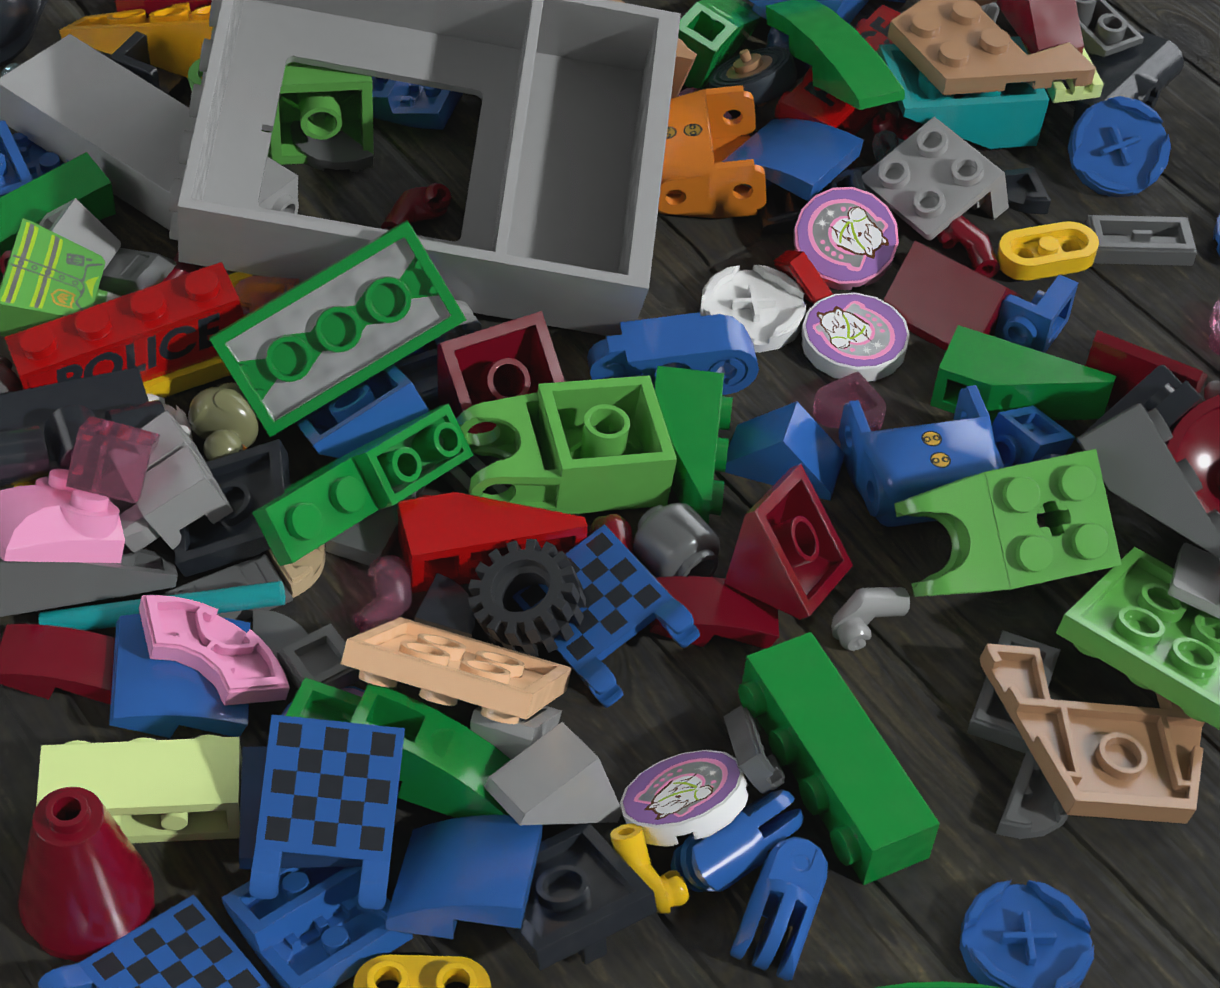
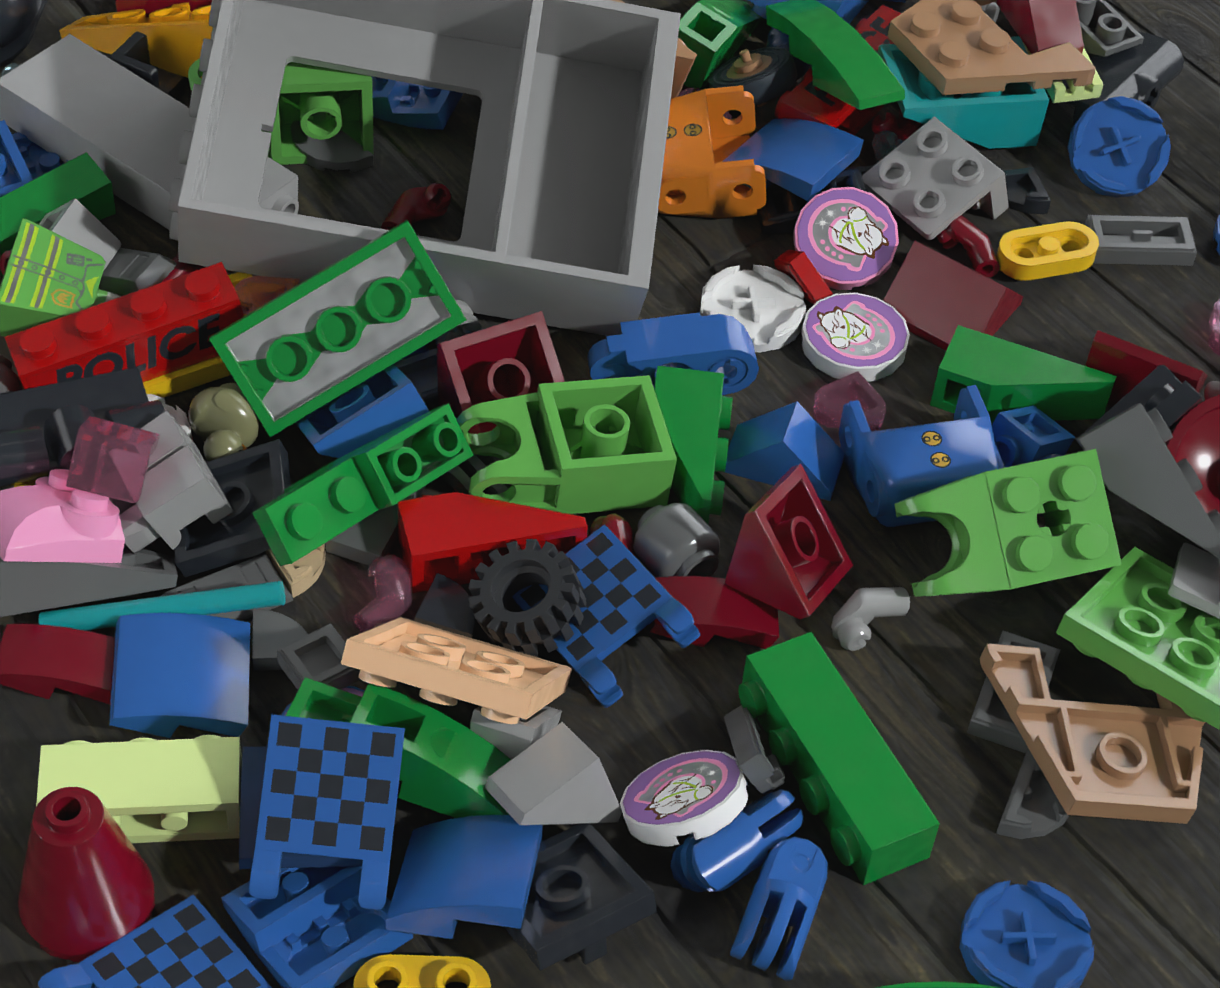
(223, 653): bright pink tile -> none
(669, 888): yellow arm -> none
(1040, 321): blue bracket -> none

